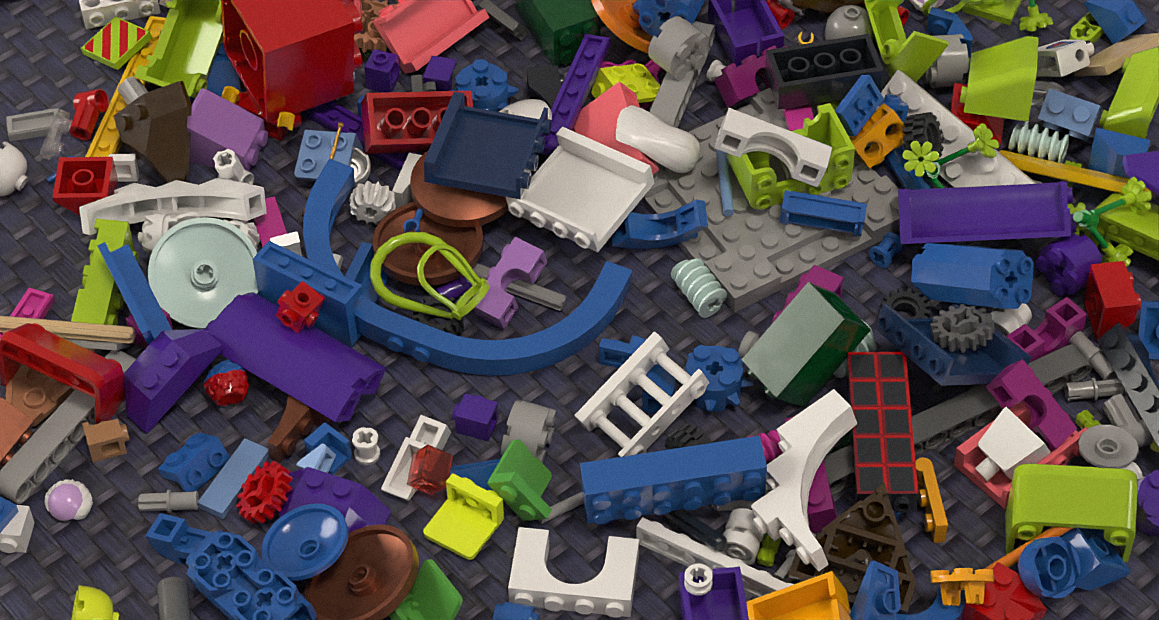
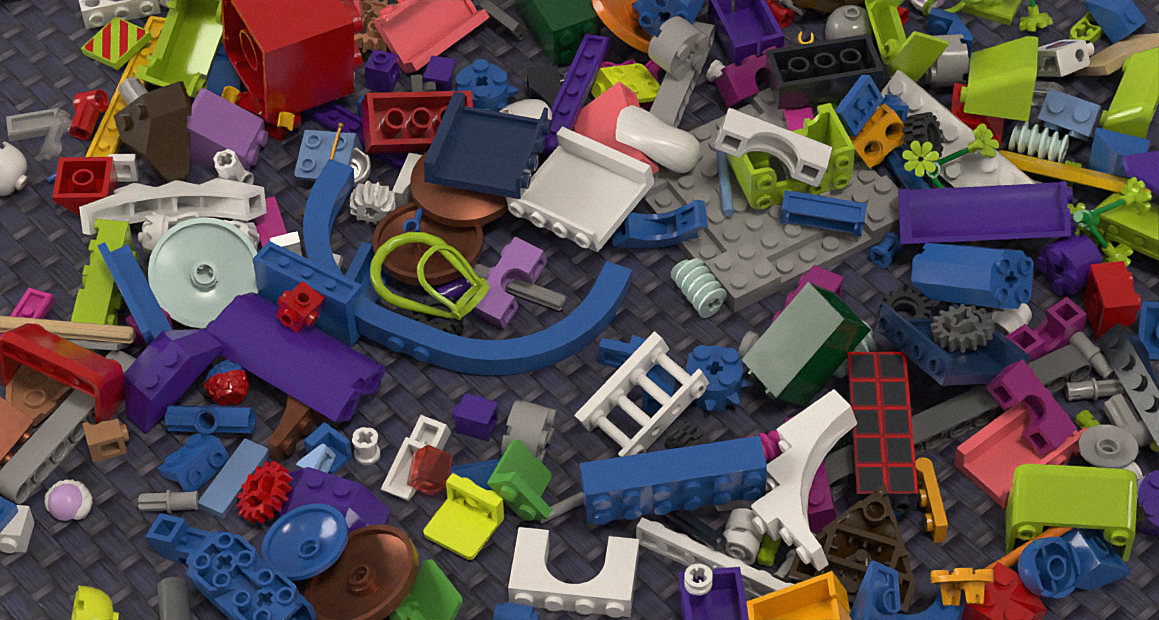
(195, 419): none -> blue piece
(1009, 445): white torso -> none

